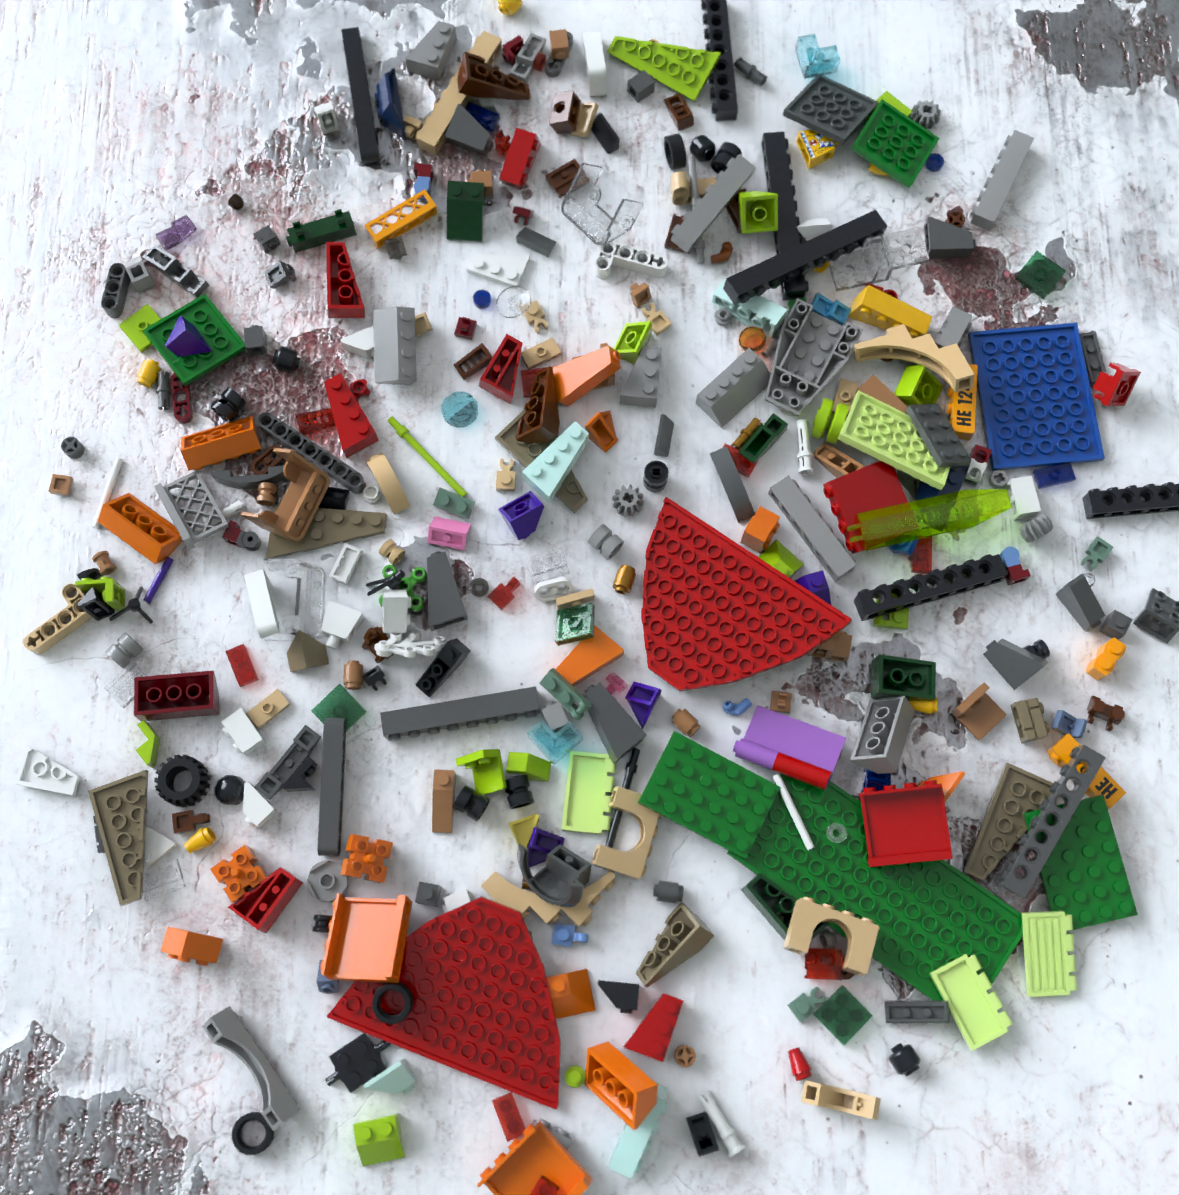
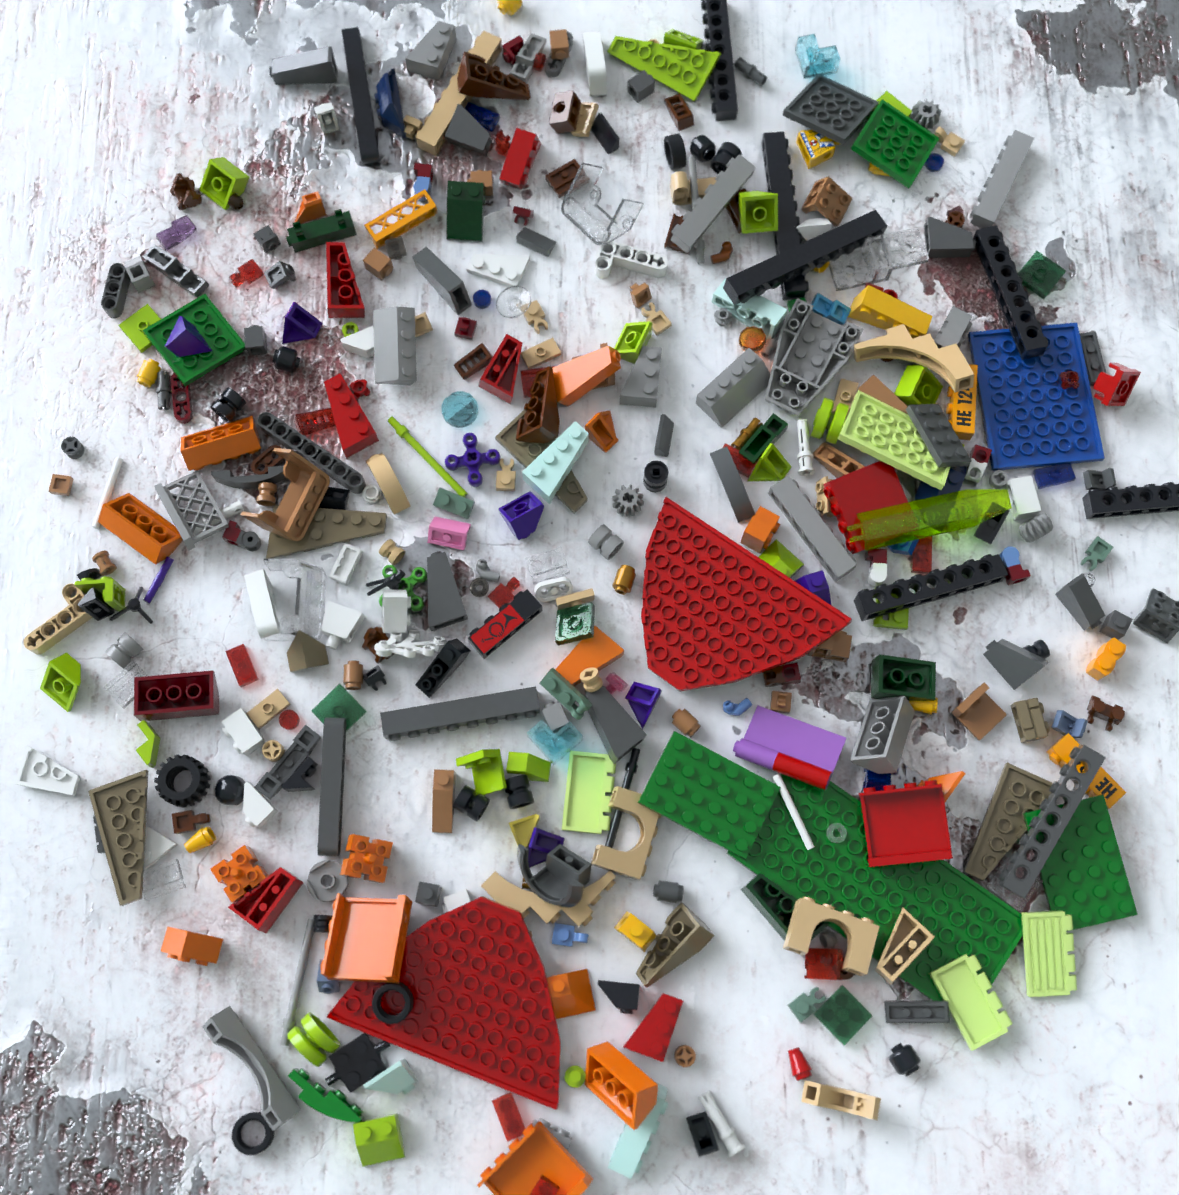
(62, 680): none -> lime slope
(185, 193): none -> reddish brown piece
(222, 181): none -> lime slope
(247, 272): none -> clear red plate
(270, 748): none -> tan wheel
(289, 719): none -> clear red tile
(289, 1022): none -> light grey bar
(299, 325): none -> dark purple slope
(305, 68): none -> dark grey slope
(310, 208): none -> orange slope
(313, 1039): none -> lime wheel
(330, 1104): none -> green slope
(350, 325): none -> lime bush
(378, 264): none -> medium nougat brick
(443, 280): none -> dark grey slope
(472, 453): none -> dark purple gear
(484, 571): none -> light grey arm
(505, 623): none -> brick
(591, 679): none -> tan wheel
(635, 931): none -> yellow torso
(679, 38): none -> lime slope
(771, 466): none -> lime slope
(782, 675): none -> leg
(823, 504): none -> tan hinge
(828, 199): none -> medium nougat bracket
(878, 566): none -> leg
(903, 947): none -> tan wedge
(950, 143): none -> tan plate
(988, 530): none -> black slope
(1010, 293): none -> black brick
(1073, 376): none -> clear red plate
(1099, 479): none -> dark grey bracket

